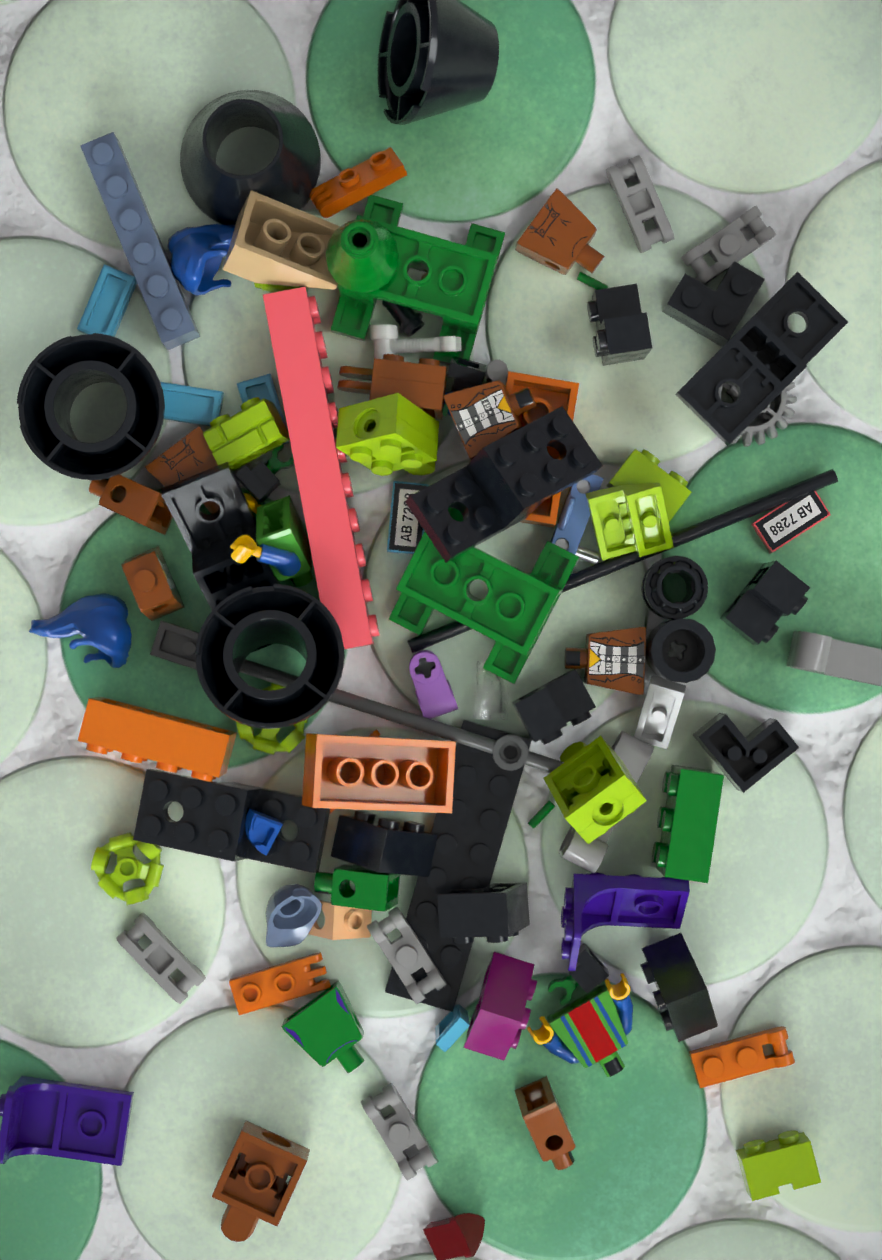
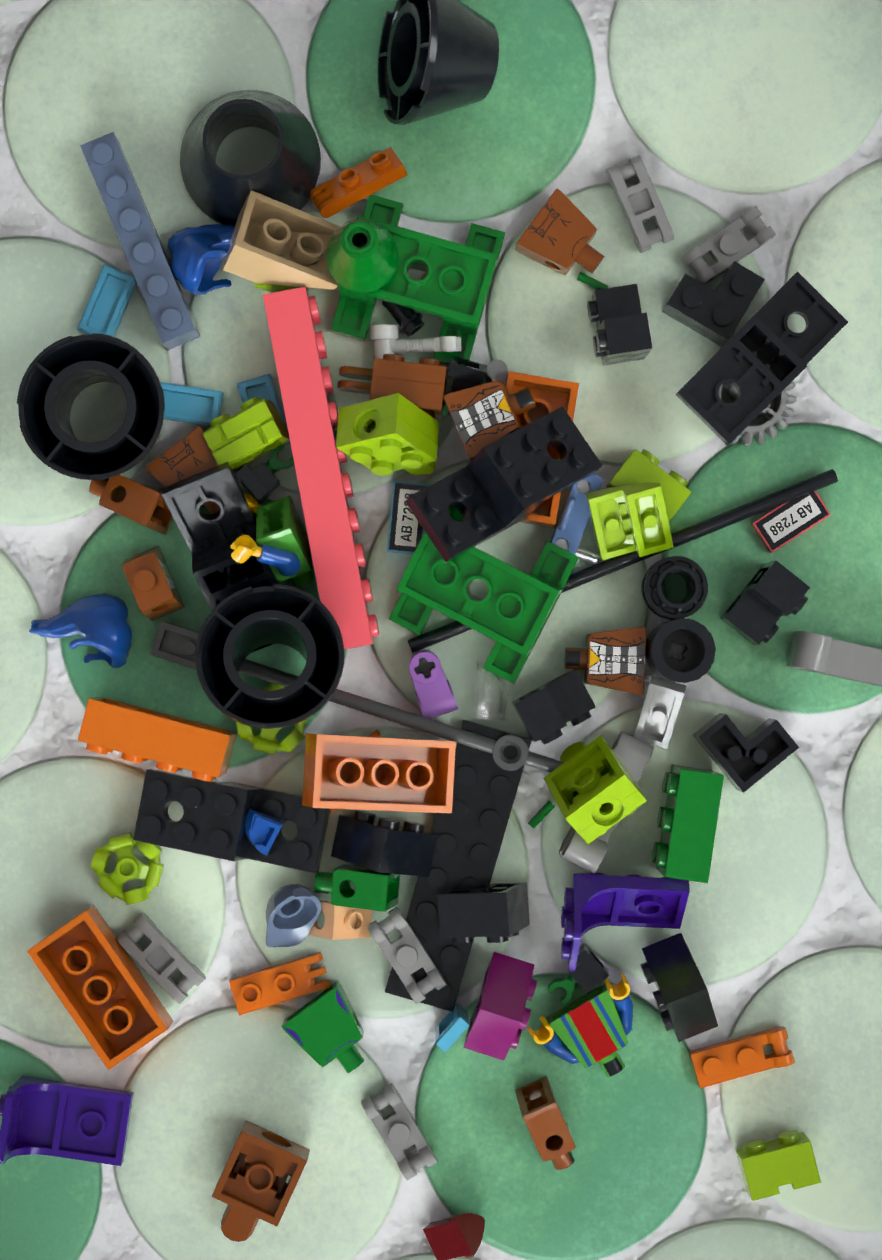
(100, 987): none -> orange brick

